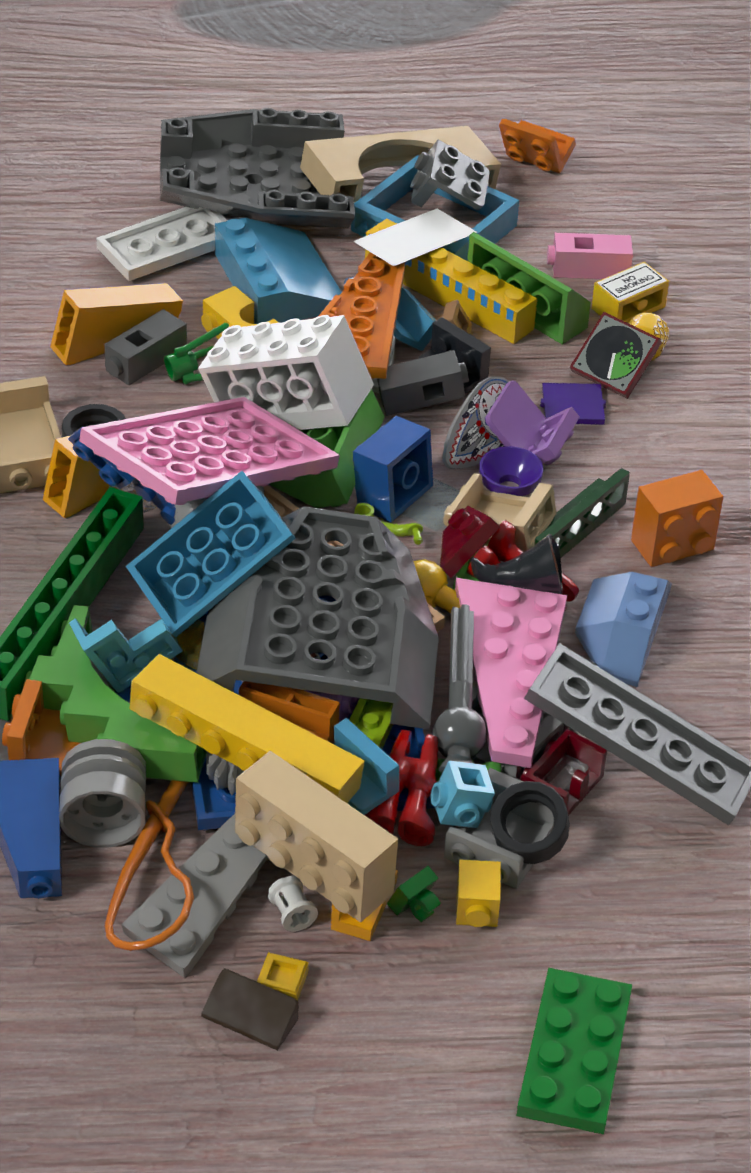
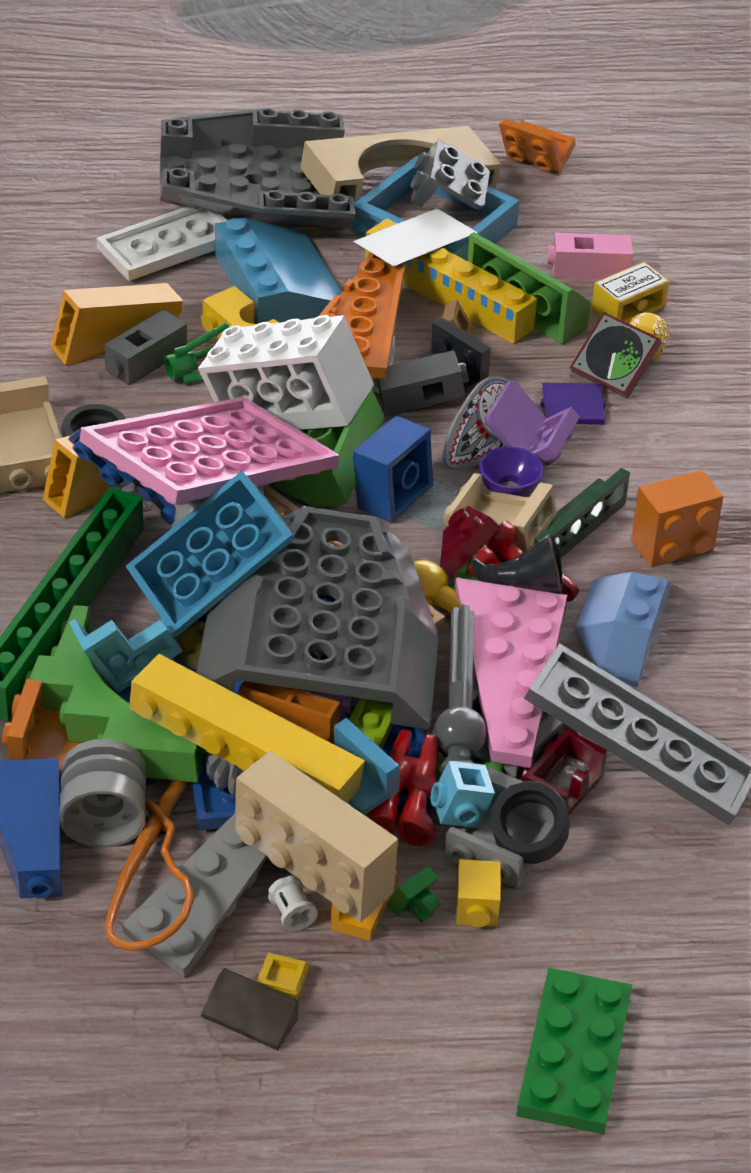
(402, 530): lime piece -> none
(413, 322): dark azure panel -> none

